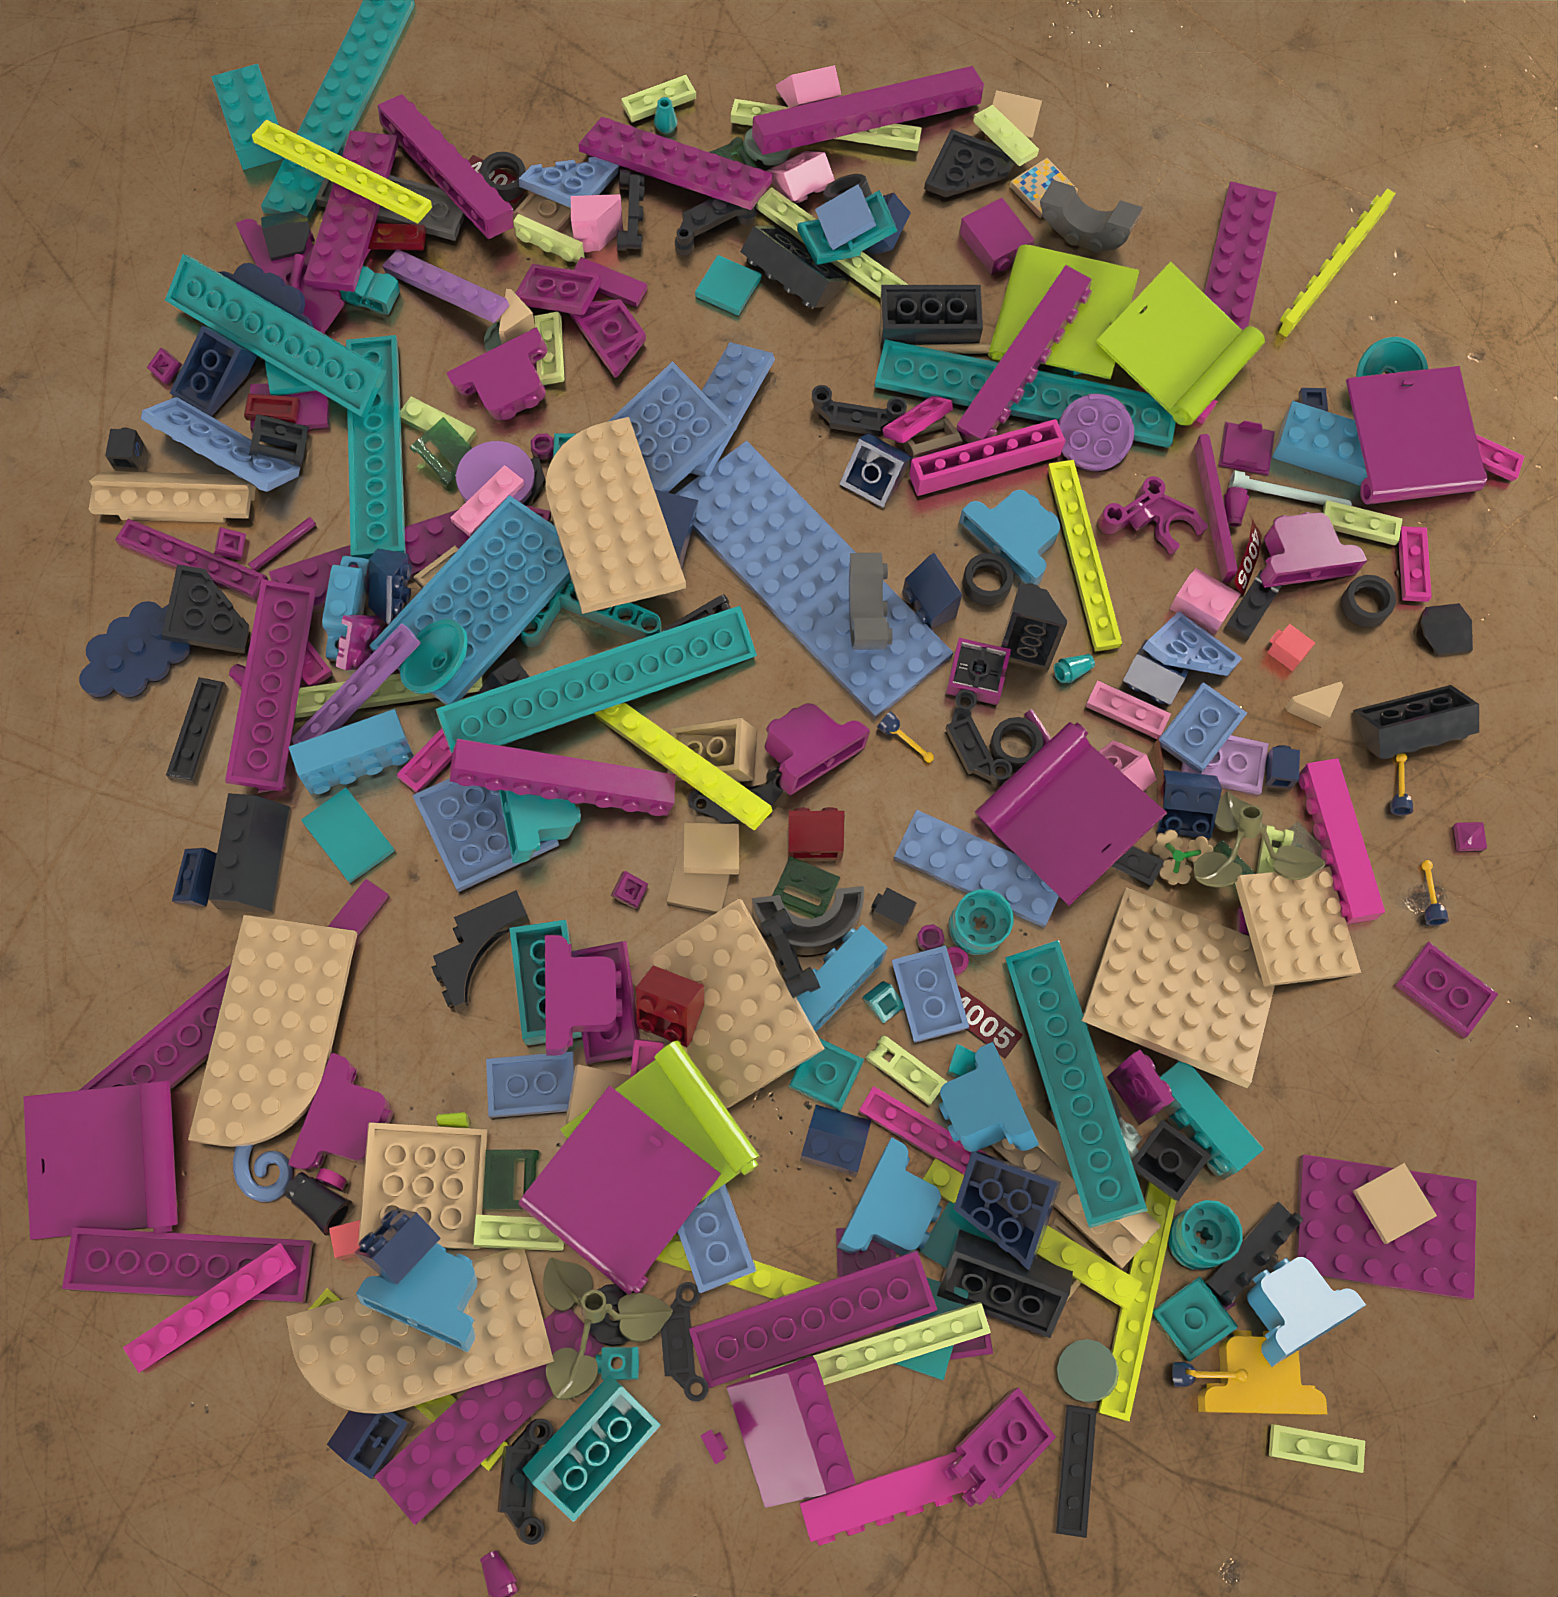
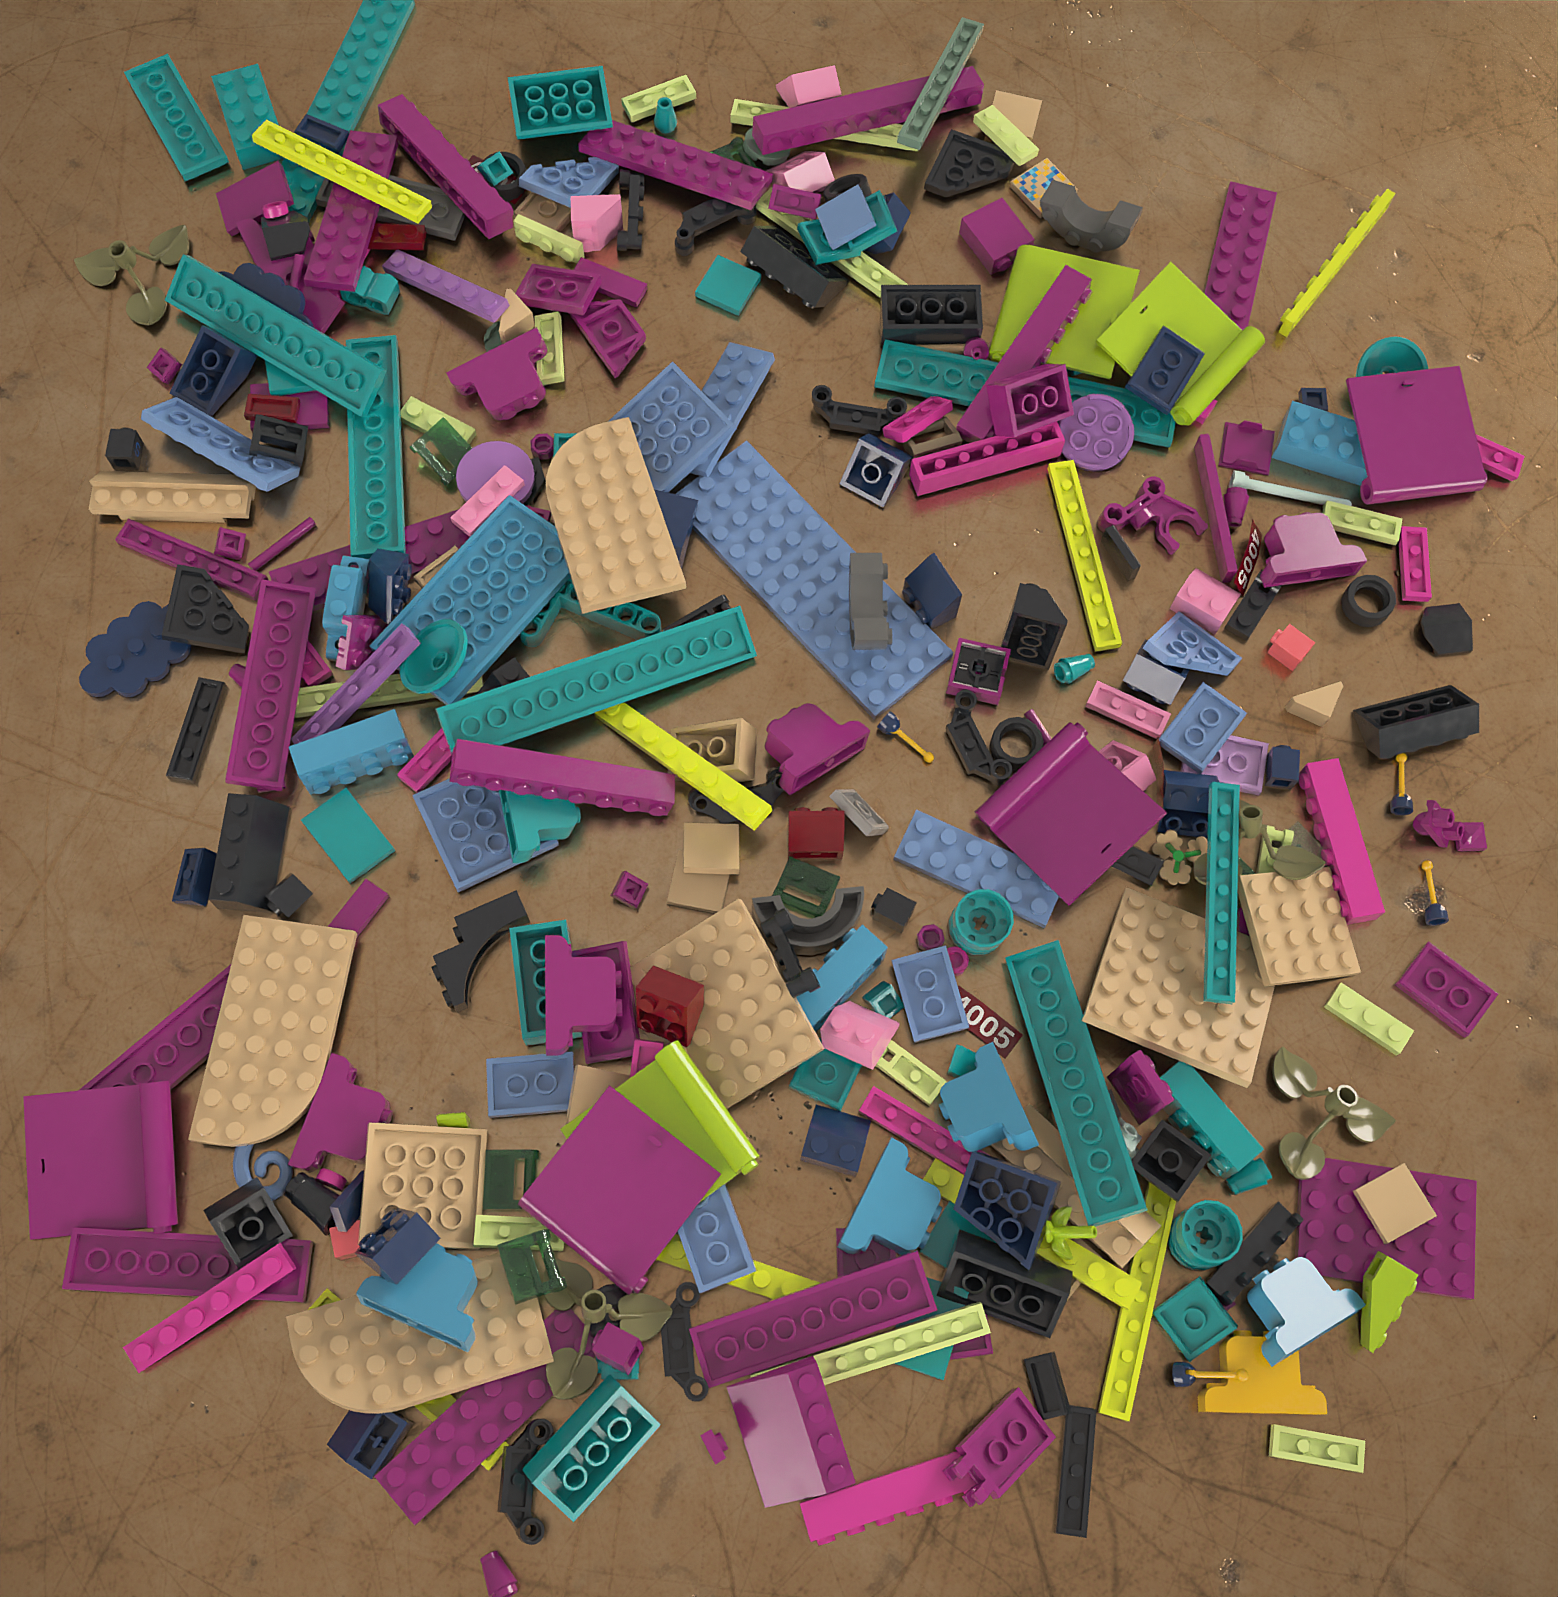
(101, 267): none -> olive plant
(176, 117): none -> teal plate
(247, 1222): none -> black slope
(250, 194): none -> magenta tile
(275, 209): none -> dark pink tile
(288, 896): none -> black brick
(322, 133): none -> dark blue tile
(347, 1206): none -> dark blue tile
(495, 169): none -> teal slope
(522, 1270): none -> clear green plate
(560, 102): none -> teal slope
(617, 1348): none -> magenta brick
(794, 201): none -> magenta plate
(857, 1033): none -> bright pink slope
(859, 812): none -> light grey tile
(940, 84): none -> sand green plate
(976, 345): none -> magenta tile
(992, 561): black tyre -> none
(1016, 531): dark azure brick -> none
(1030, 400): none -> magenta brick
(1047, 1385): none -> black tile
(1058, 1231): none -> lime plant
(1087, 1371): sand green tile -> none
(1120, 553): none -> black tile
(1165, 370): none -> dark blue tile
(1221, 893): none -> teal plate
(1249, 1177): none -> teal cone
(1363, 1121): none -> olive plant
(1368, 1019): none -> yellowish green plate
(1384, 1290): none -> lime slope
(1438, 824): none -> magenta hips

